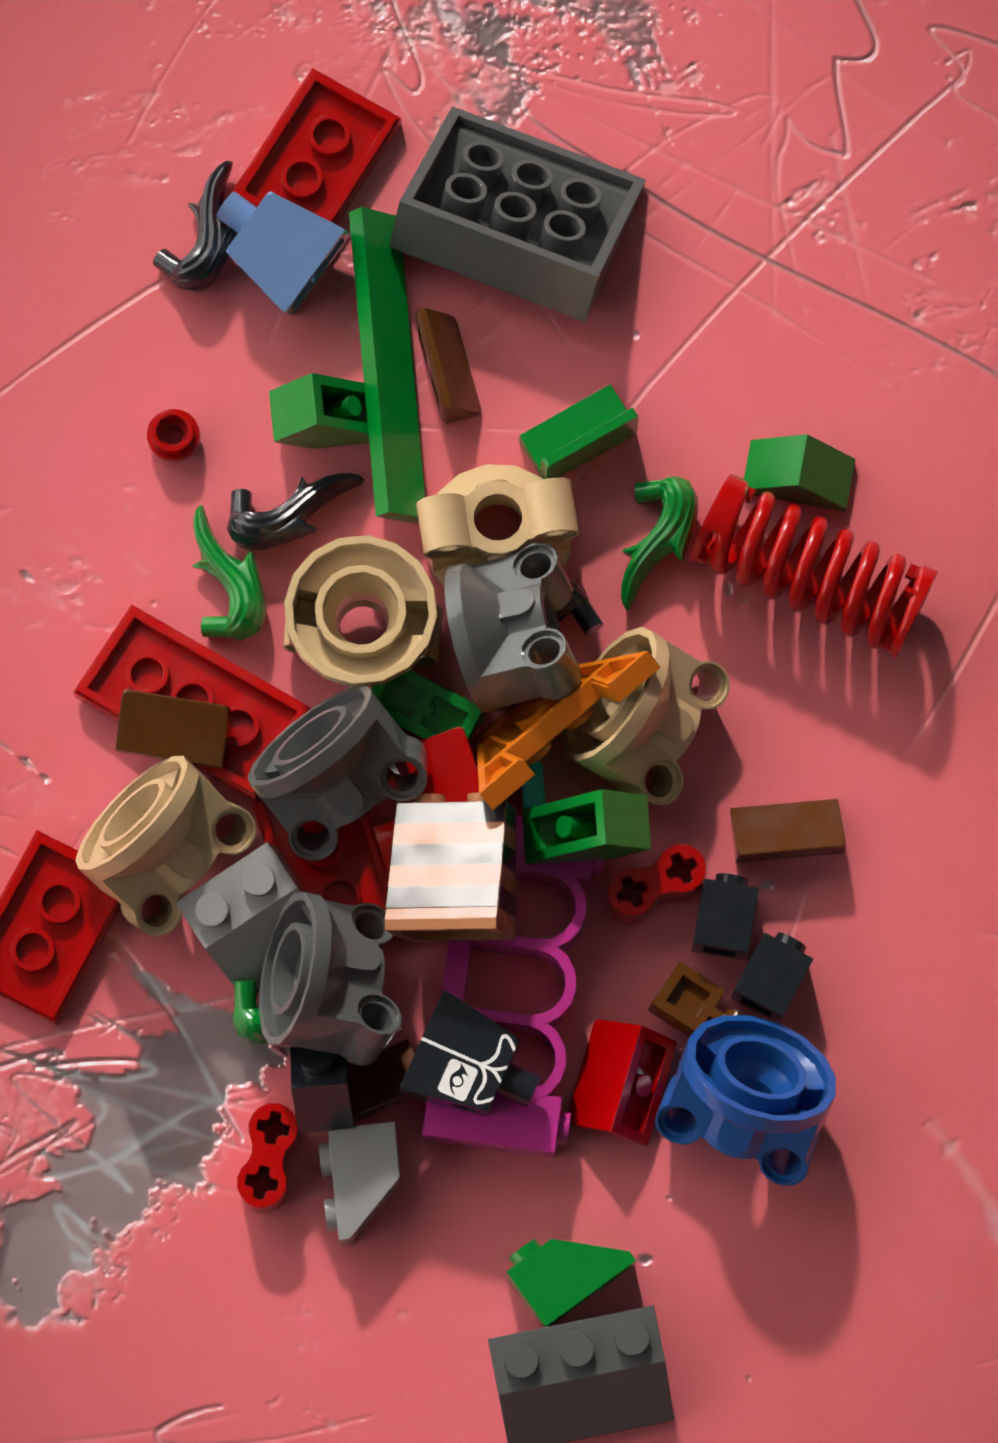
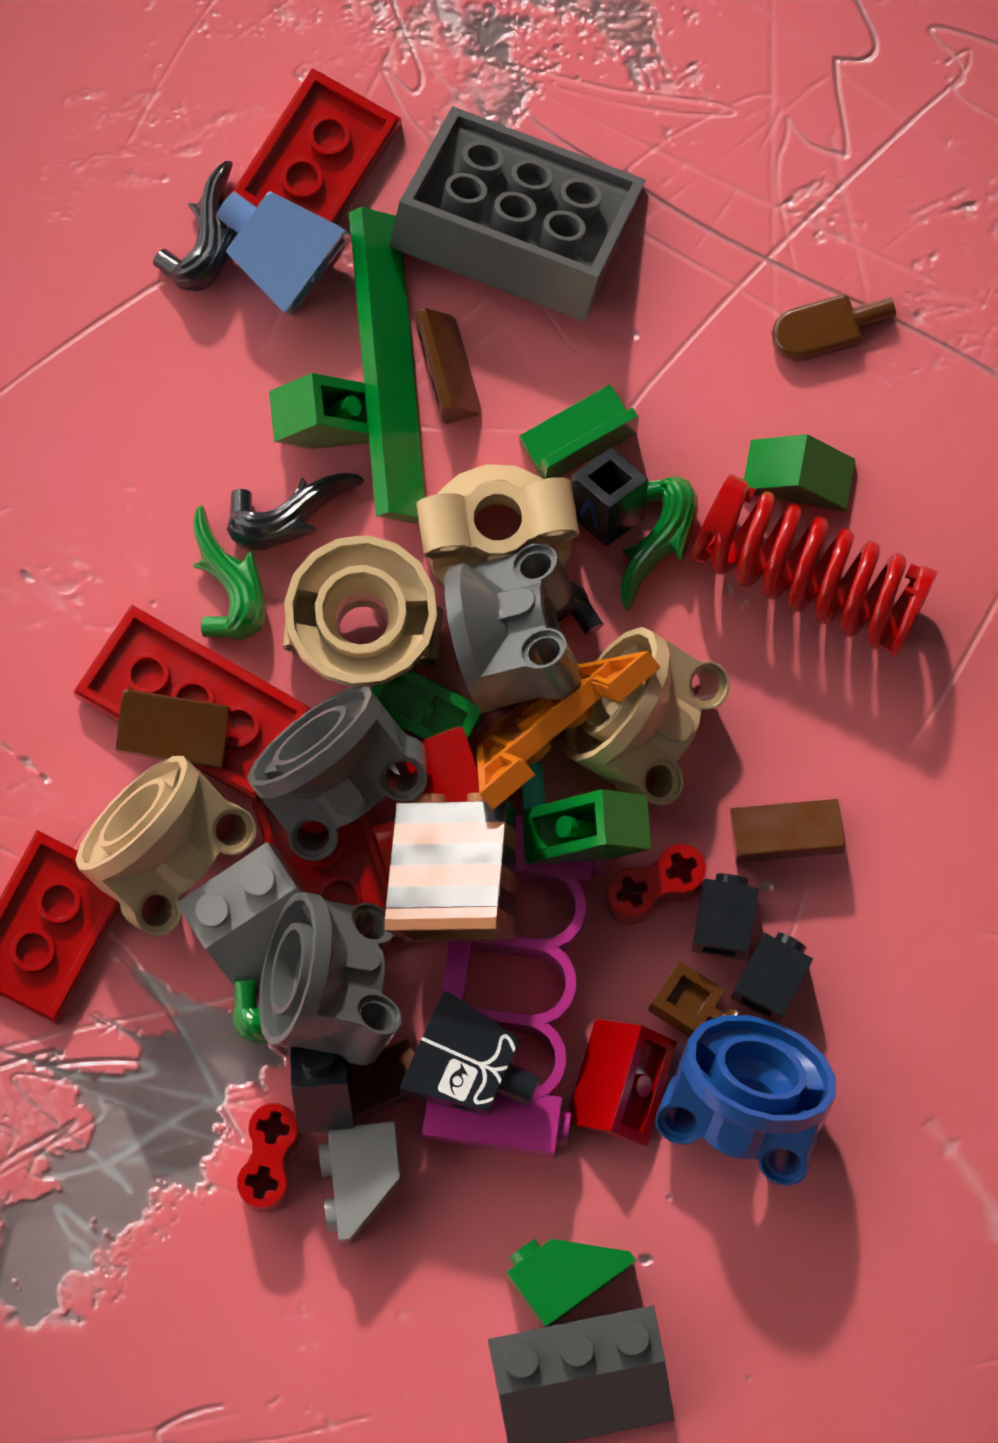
(173, 420): red plate -> none
(609, 496): none -> black brick
(826, 326): none -> reddish brown piece

